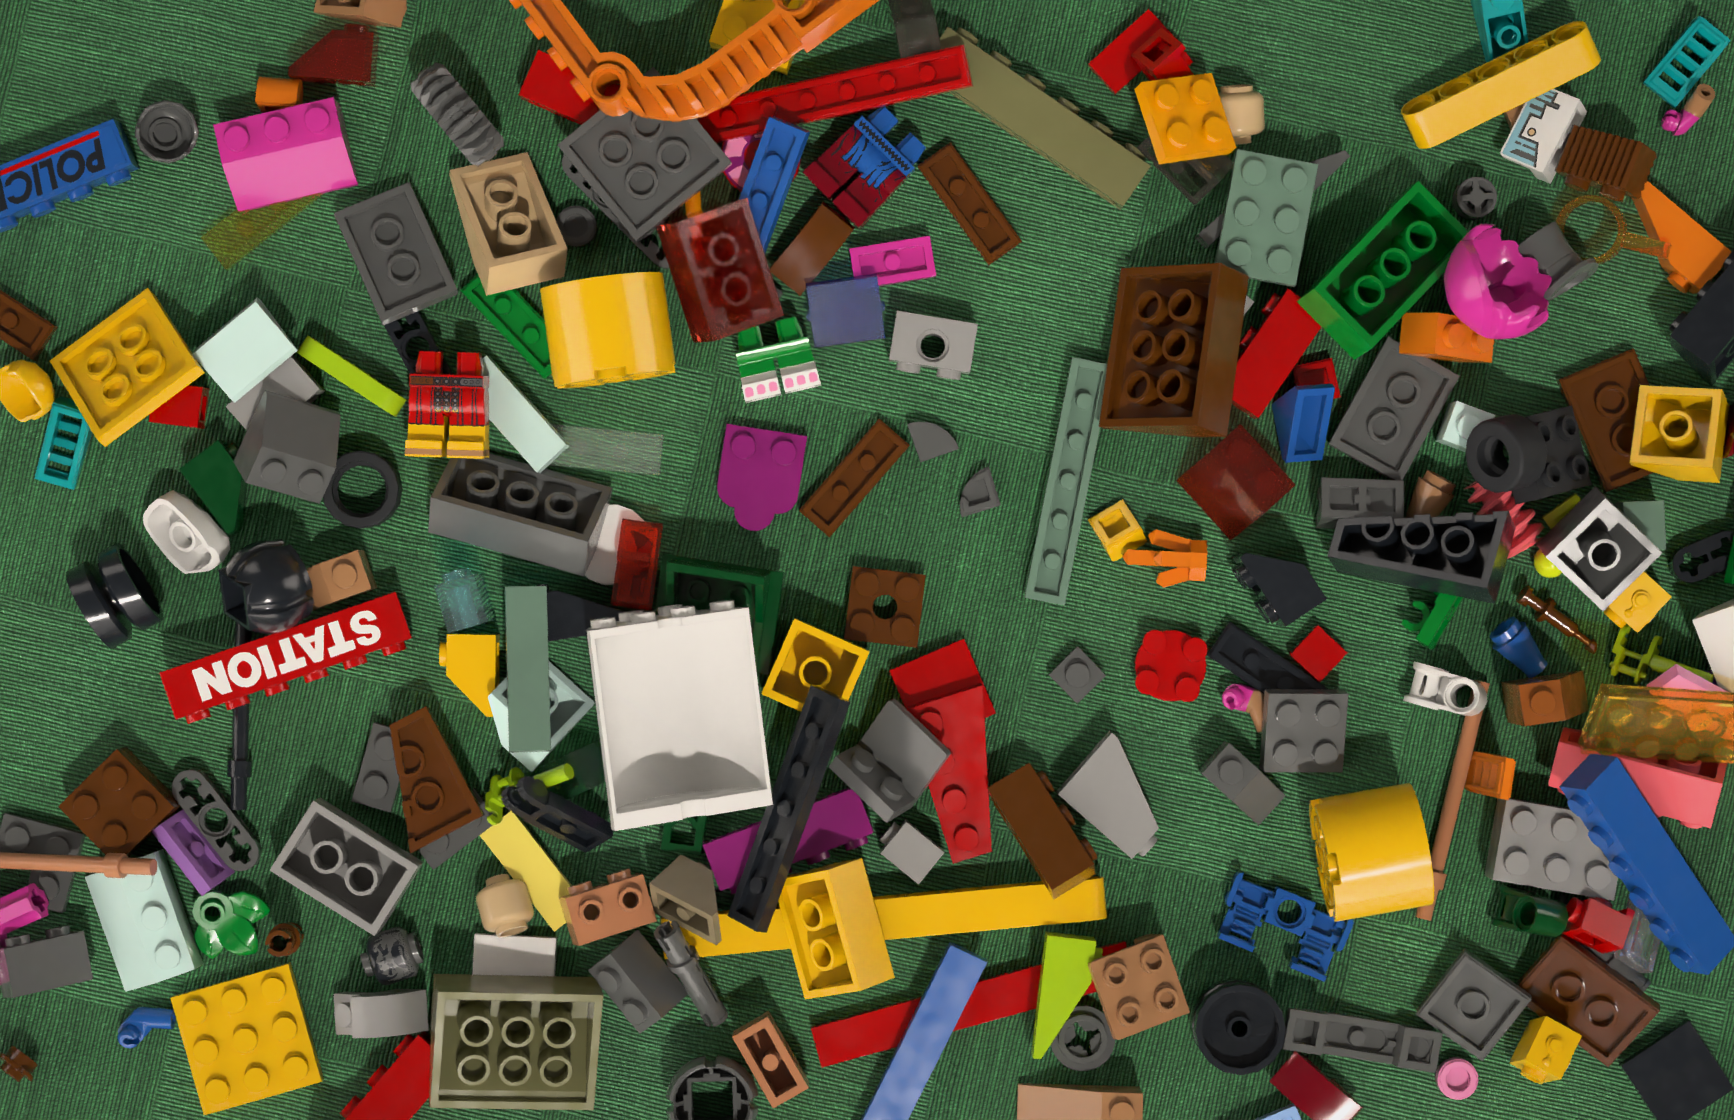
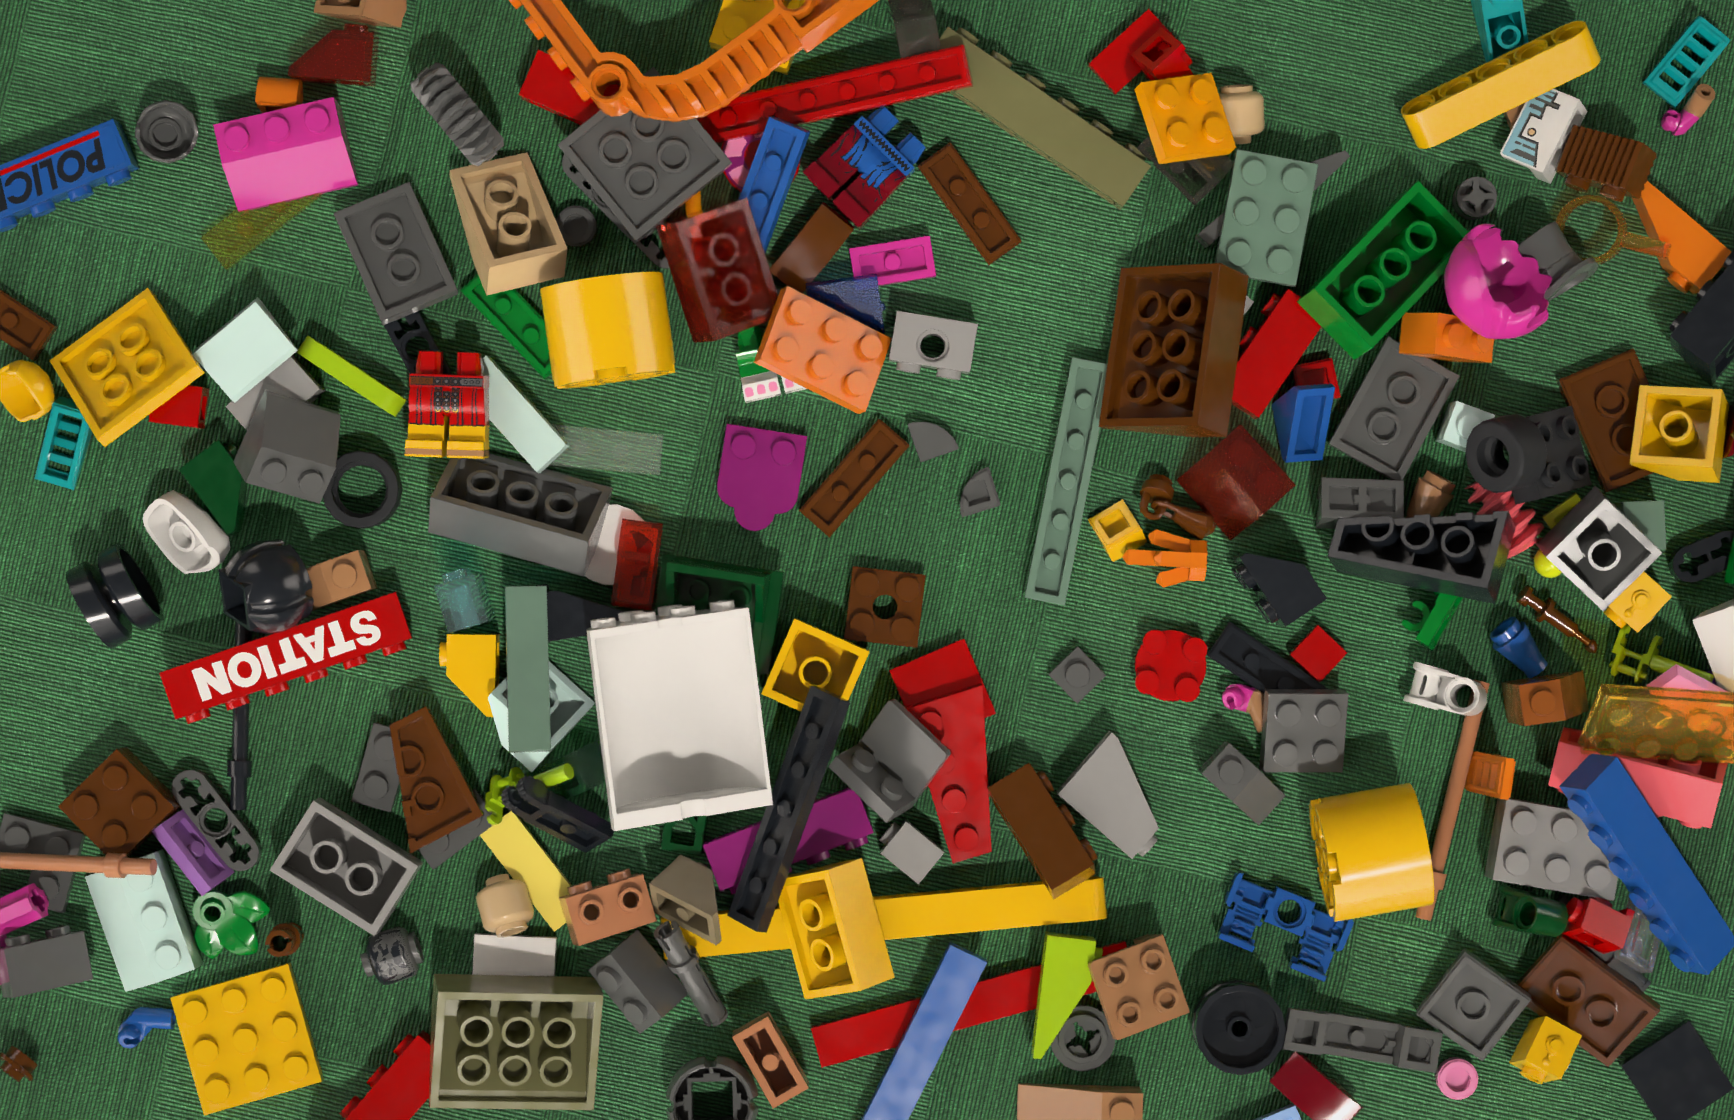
(381, 1013): light grey brick -> none
(822, 350): none -> orange plate
(1159, 493): none -> reddish brown piece

